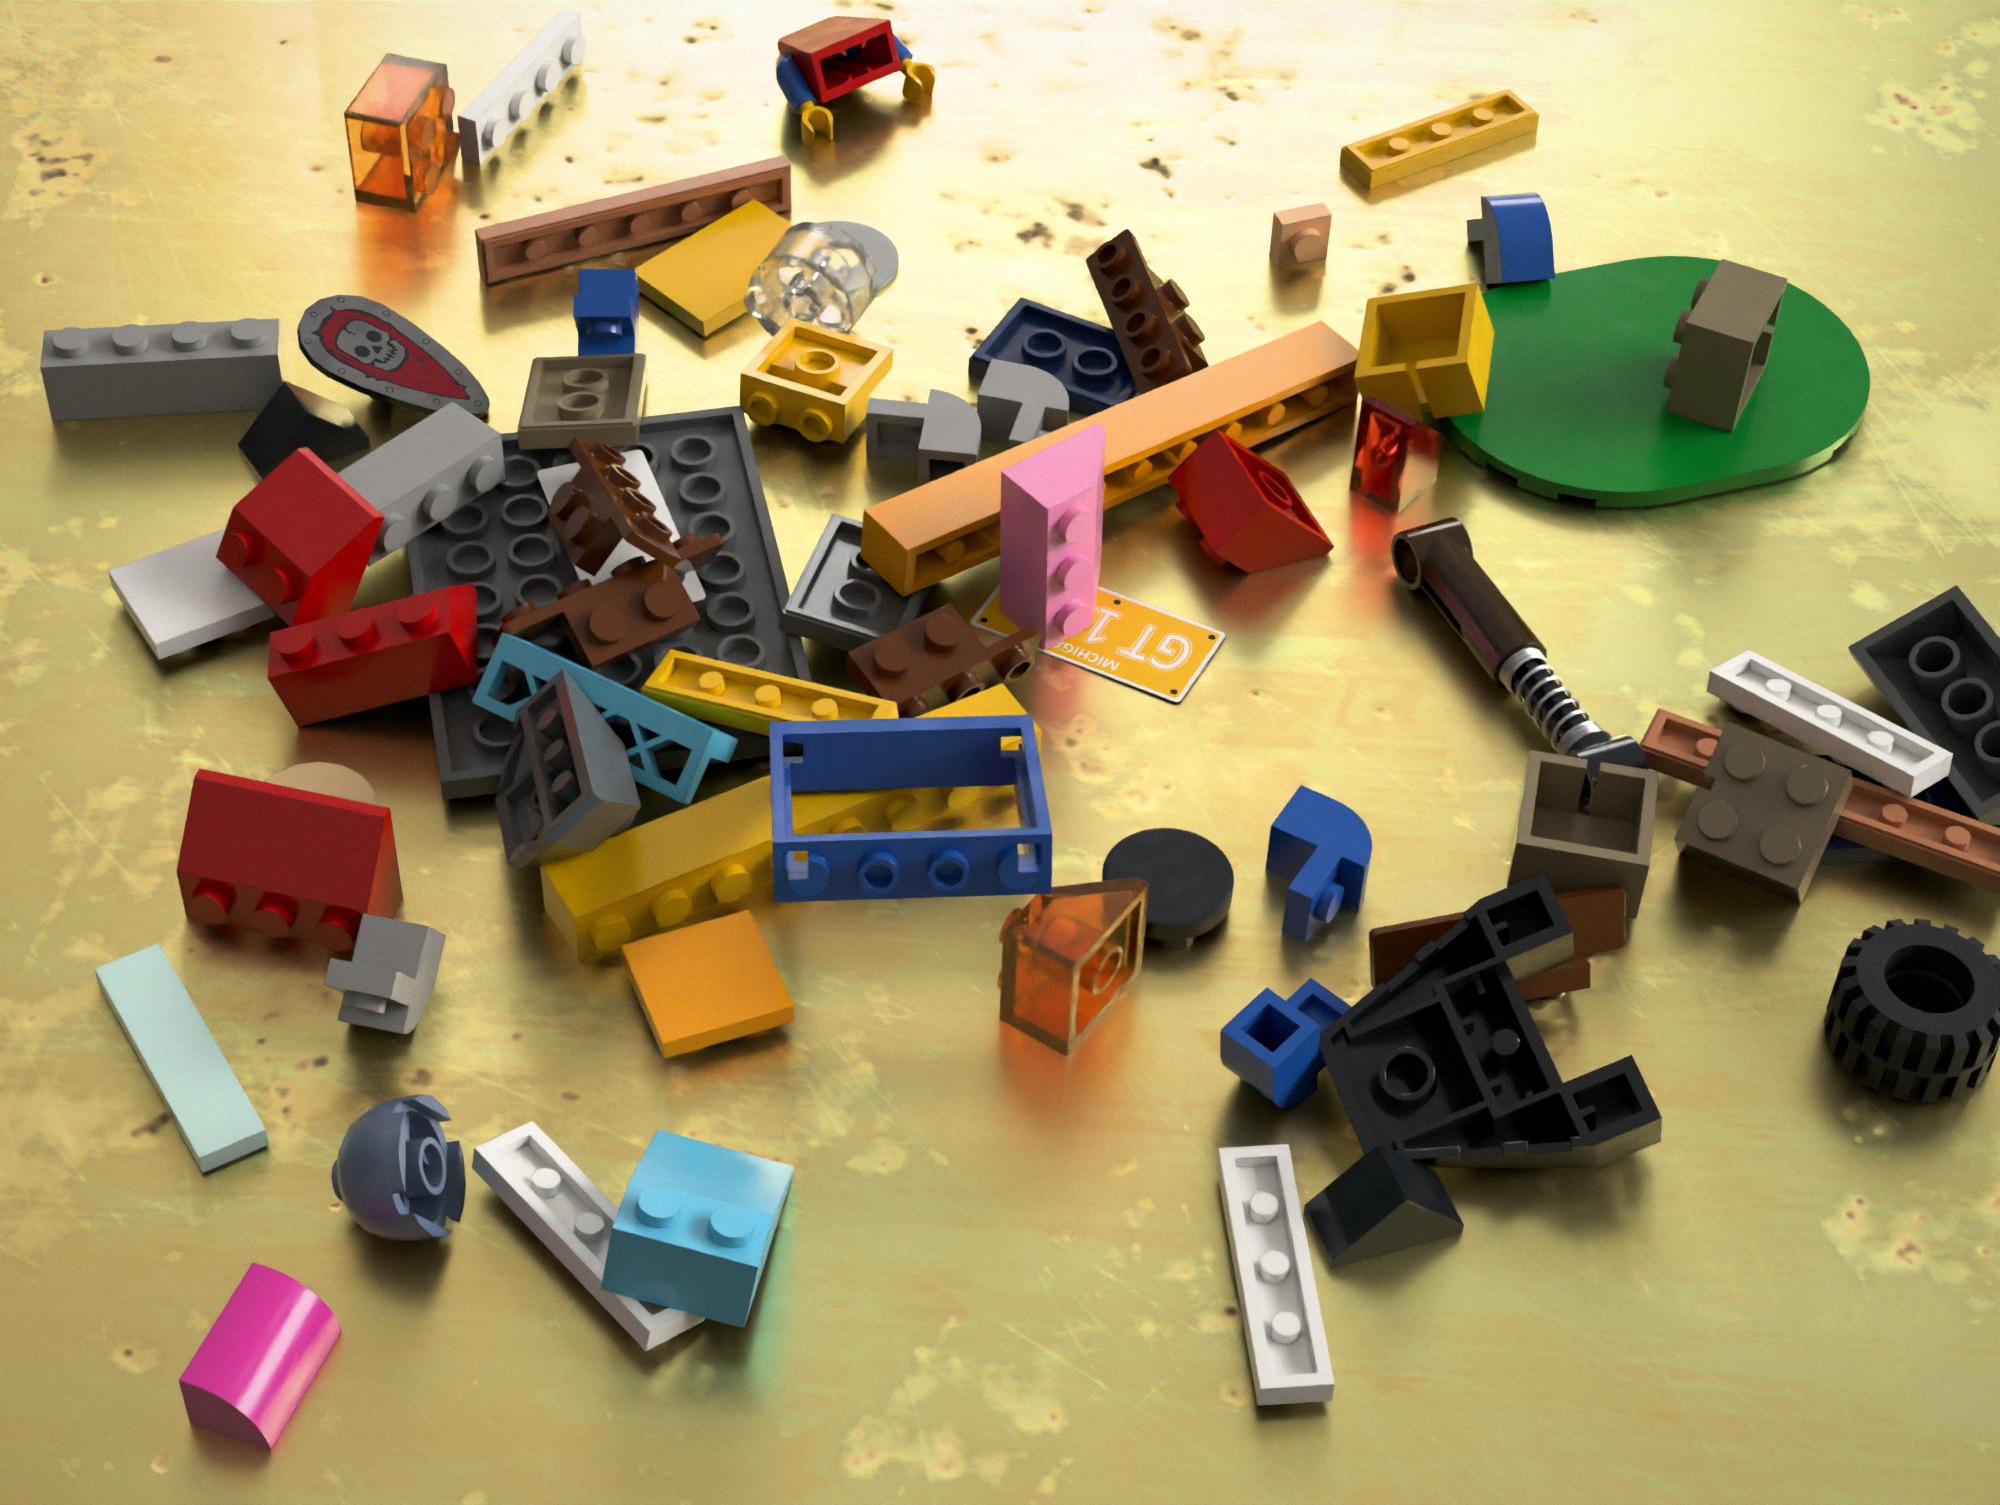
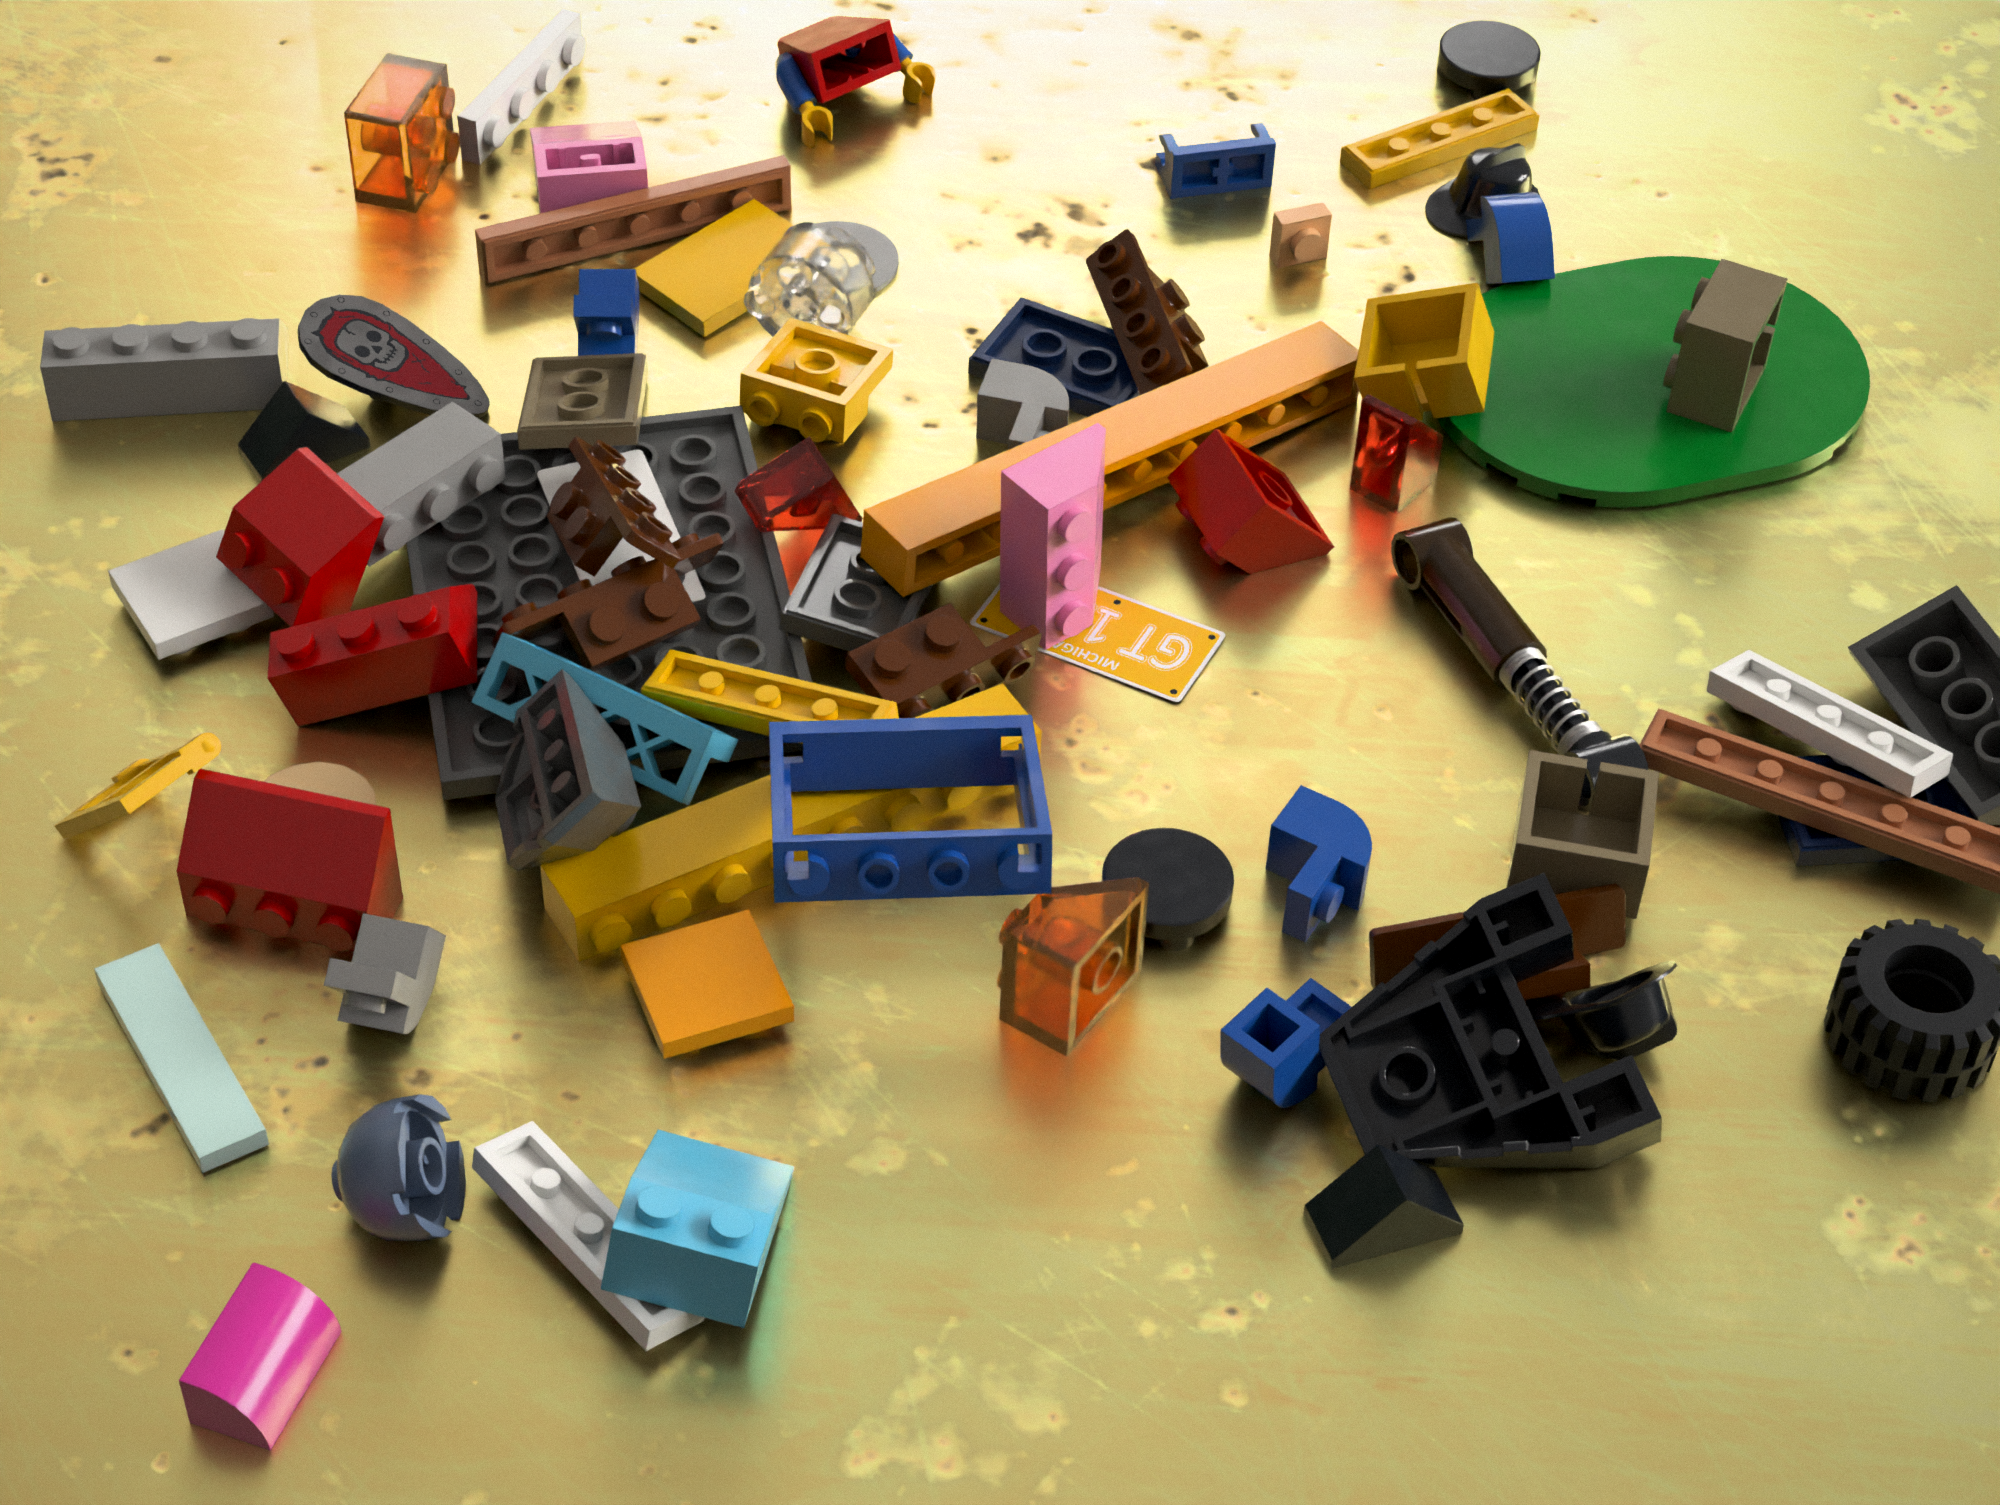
(139, 784): none -> yellow window
(587, 162): none -> bright pink slope
(795, 492): none -> clear red slope
(935, 434): light grey brick -> none
(1217, 165): none -> blue hinge
(1274, 1275): white plate -> none
(1483, 173): none -> black piece
(1488, 57): none -> tile
(1618, 1015): none -> black piece
(1764, 812): dark tan piece -> none

